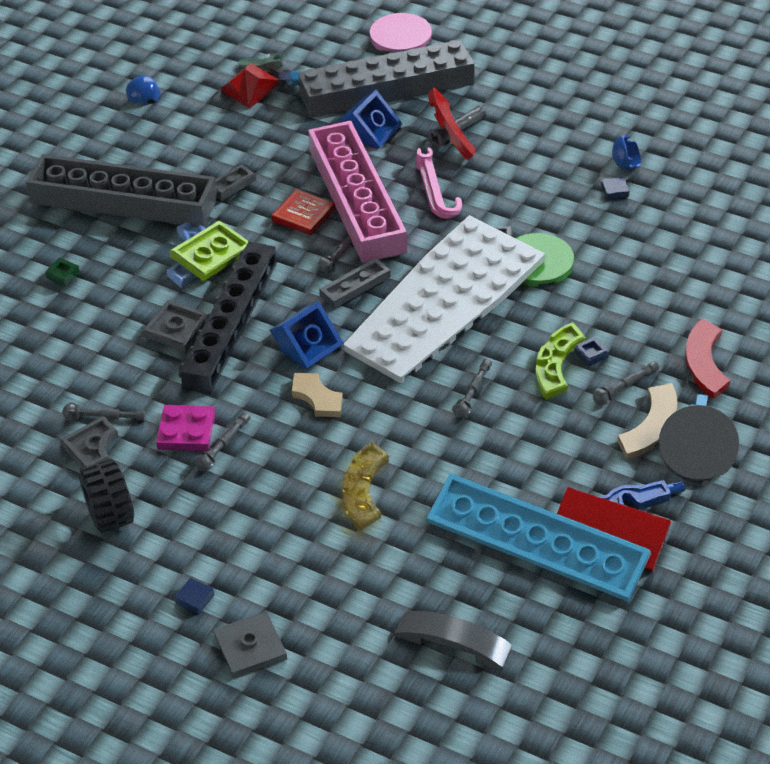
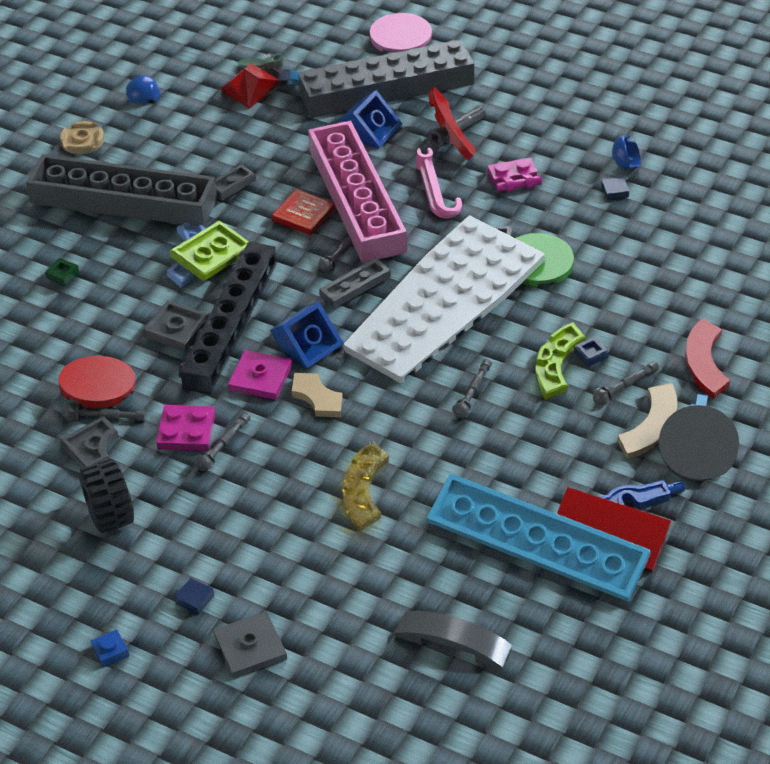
(82, 138): none -> tan tile
(97, 381): none -> tile
(110, 648): none -> blue plate
(260, 374): none -> dark pink plate
(514, 175): none -> dark pink plate

